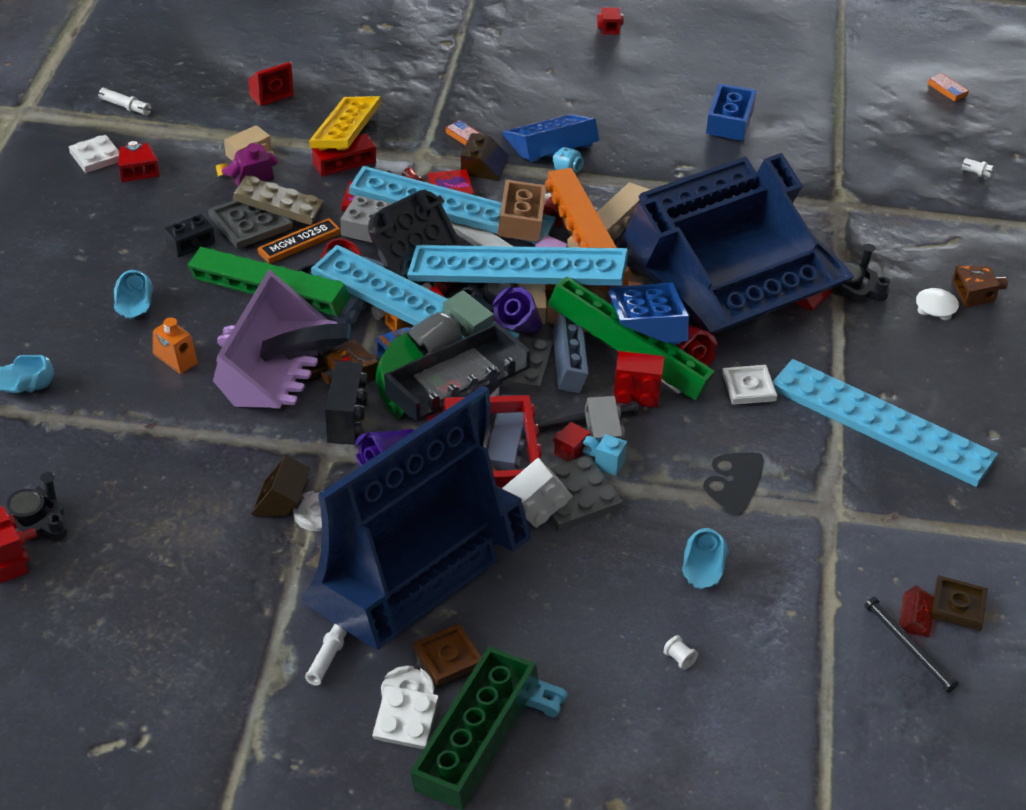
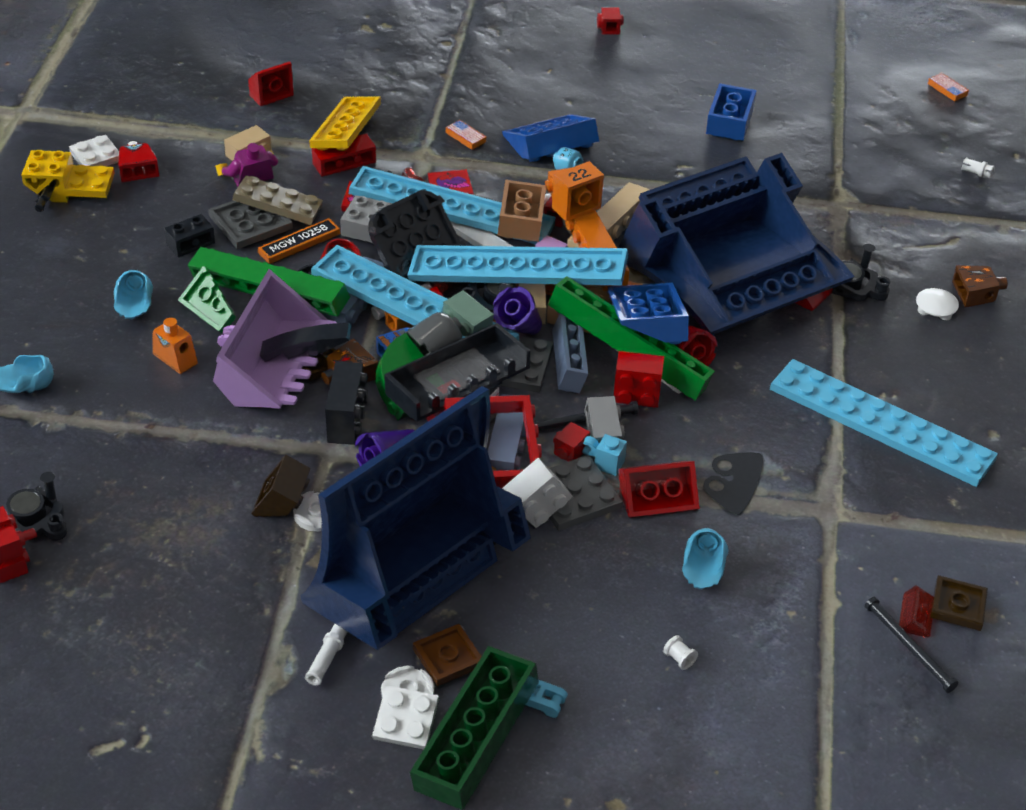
(56, 178): none -> yellow piece
(130, 103): white pin -> none
(208, 301): none -> wing
(483, 157): dark brown slope -> none
(577, 191): none -> orange brick
(659, 488): none -> red slope
(749, 384): white plate -> none

